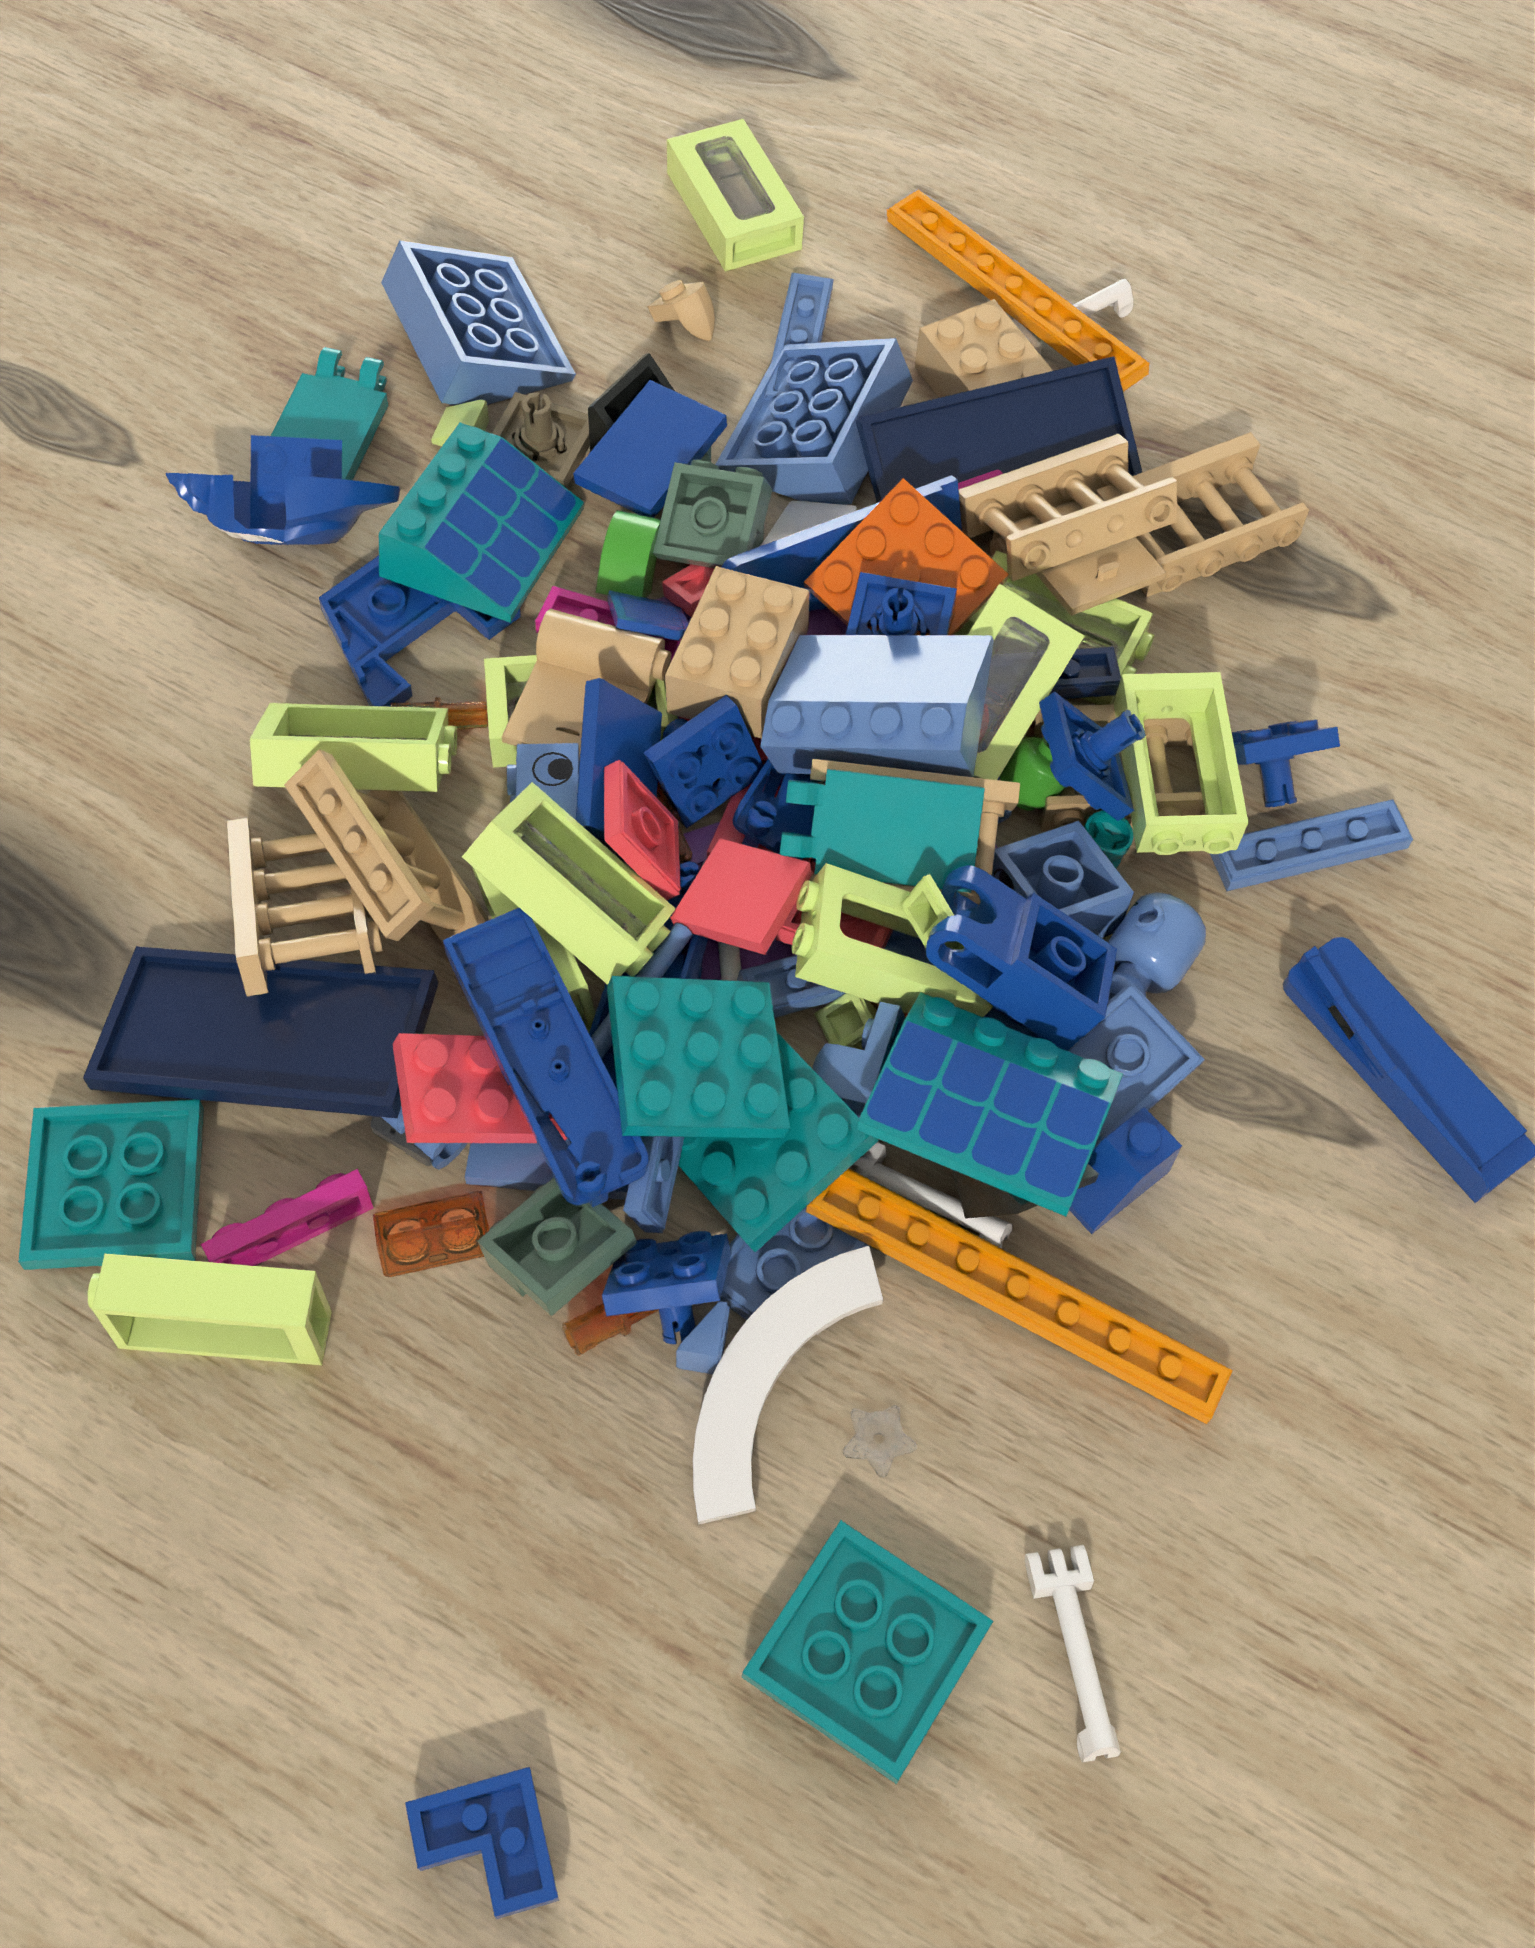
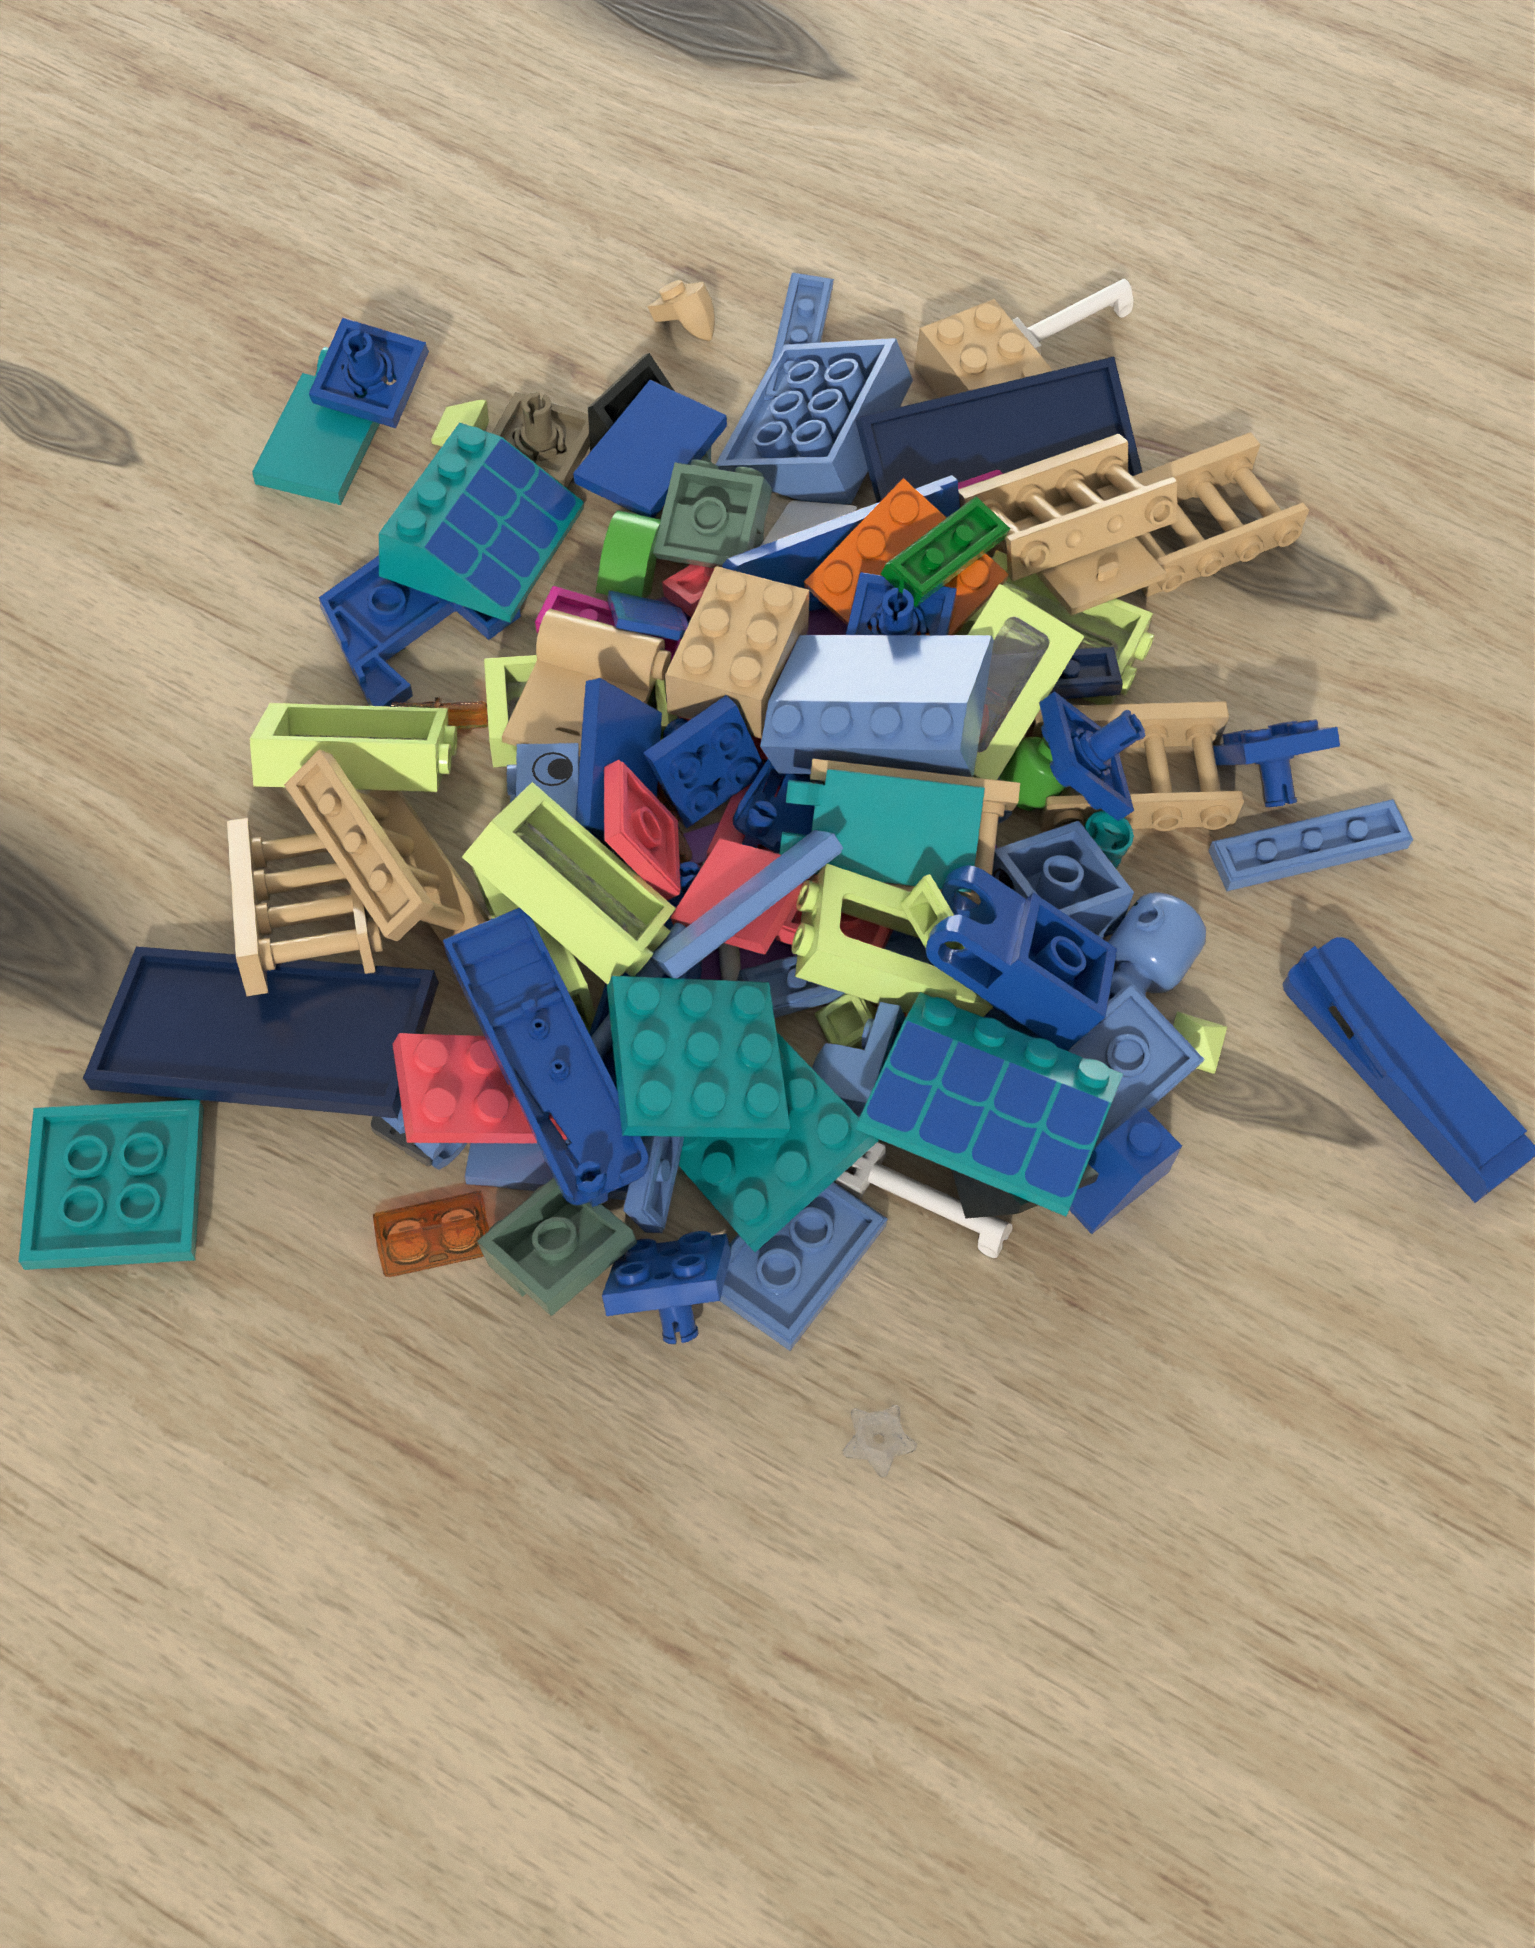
(211, 1309): yellowish green piece -> none
(291, 494): blue animal -> none
(291, 1222): dark pink plate -> none
(362, 361): none -> blue plate
(473, 324): medium blue slope -> none
(492, 1819): blue plate -> none
(595, 1327): clear orange axle -> none
(706, 1342): medium blue slope -> none
(734, 194): yellowish green piece -> none
(746, 903): none -> medium blue tile
(753, 1365): white tile -> none
(867, 1651): teal plate -> none
(945, 550): none -> green tile
(1012, 287): light orange tile -> none
(1023, 1294): light orange tile -> none
(1099, 1736): white hinge -> none
(1202, 703): yellowish green piece -> none
(1204, 1037): none -> yellowish green slope

